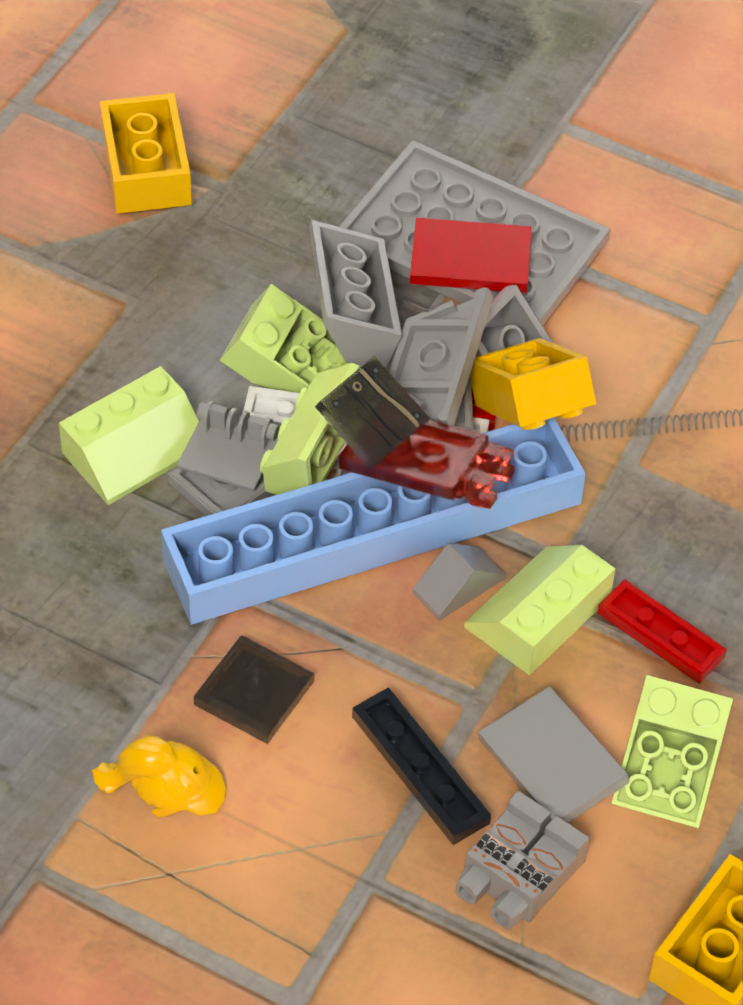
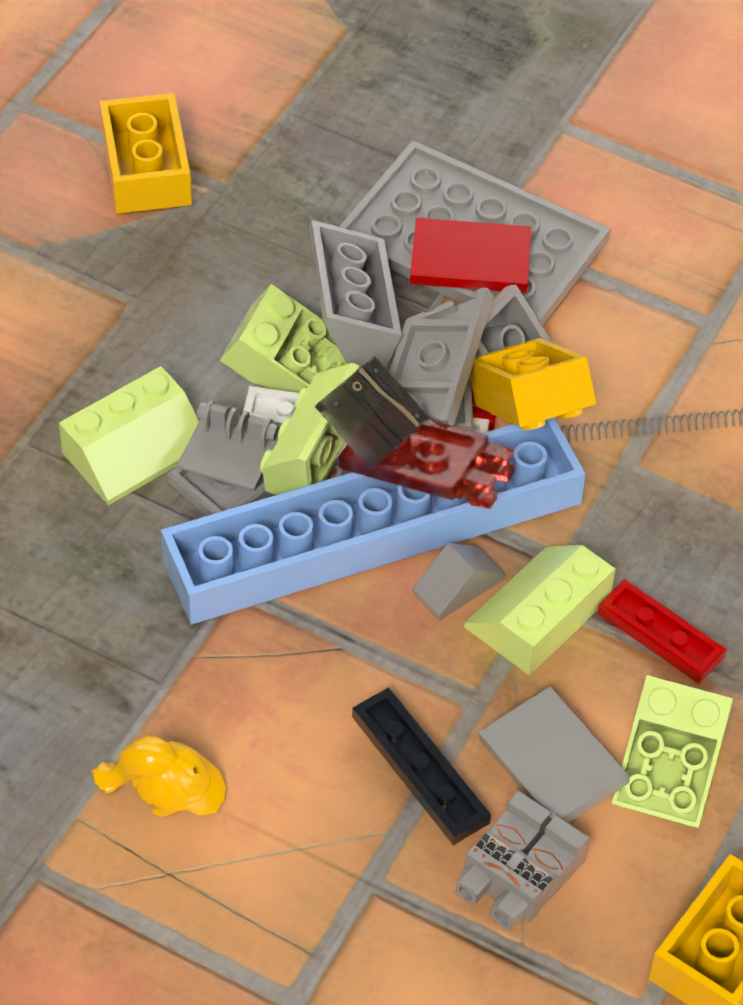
(254, 689): clear smoke tile -> none

